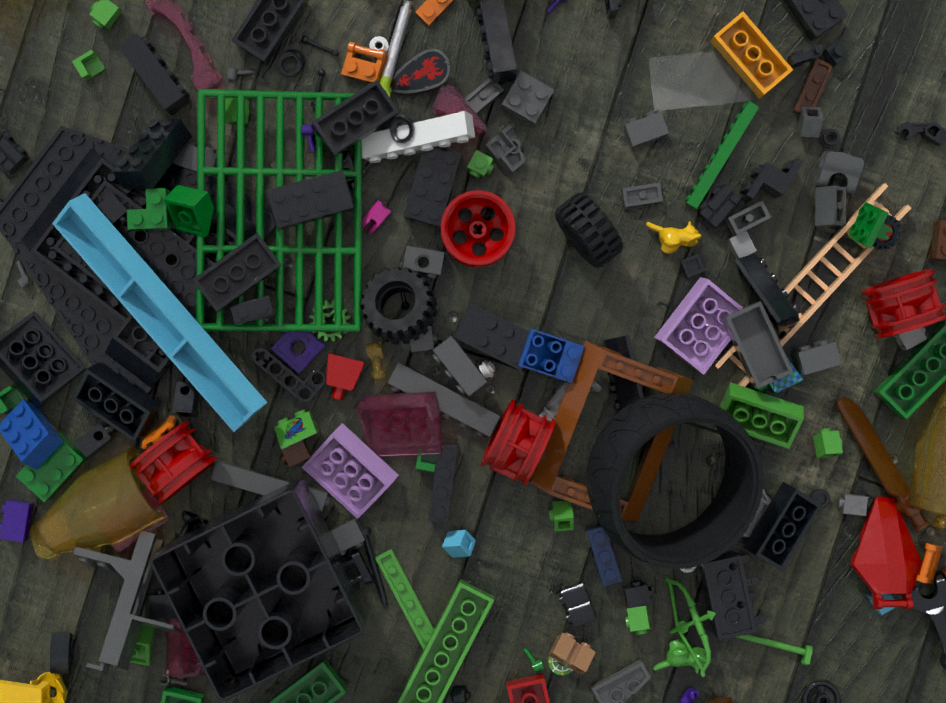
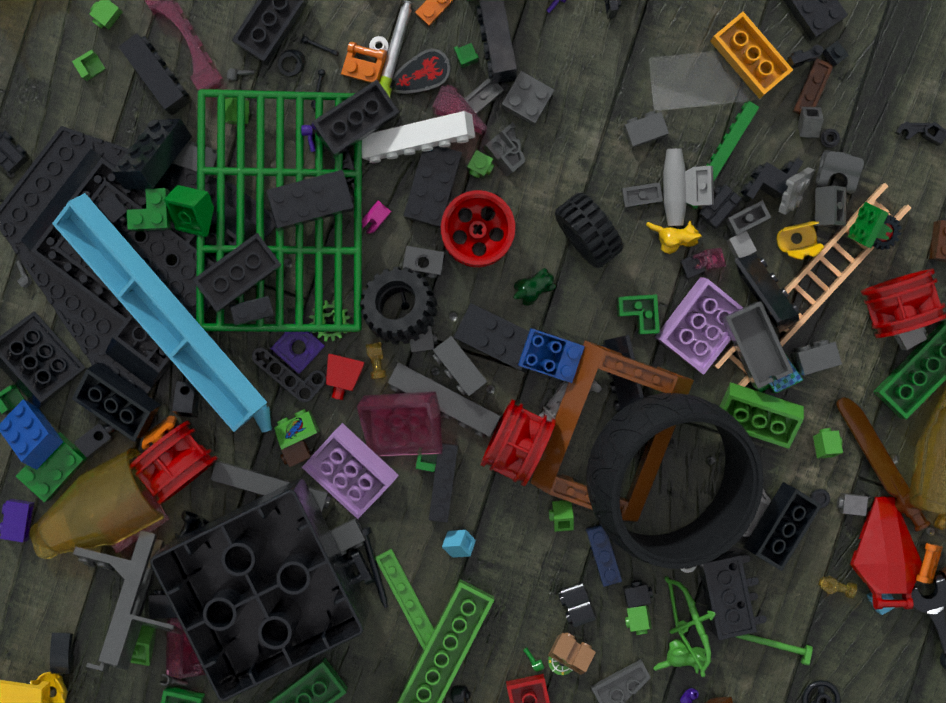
(263, 419): none -> medium azure cone
(394, 124): black piece -> none
(466, 55): none -> green panel
(487, 369): white plate -> none
(531, 288): none -> dark green animal
(645, 309): none -> green brick
(684, 187): none -> light grey plate
(711, 259): none -> clear pink plate
(796, 187): none -> light grey wing
(808, 244): none -> yellow piece
(831, 585): none -> clear yellow leg

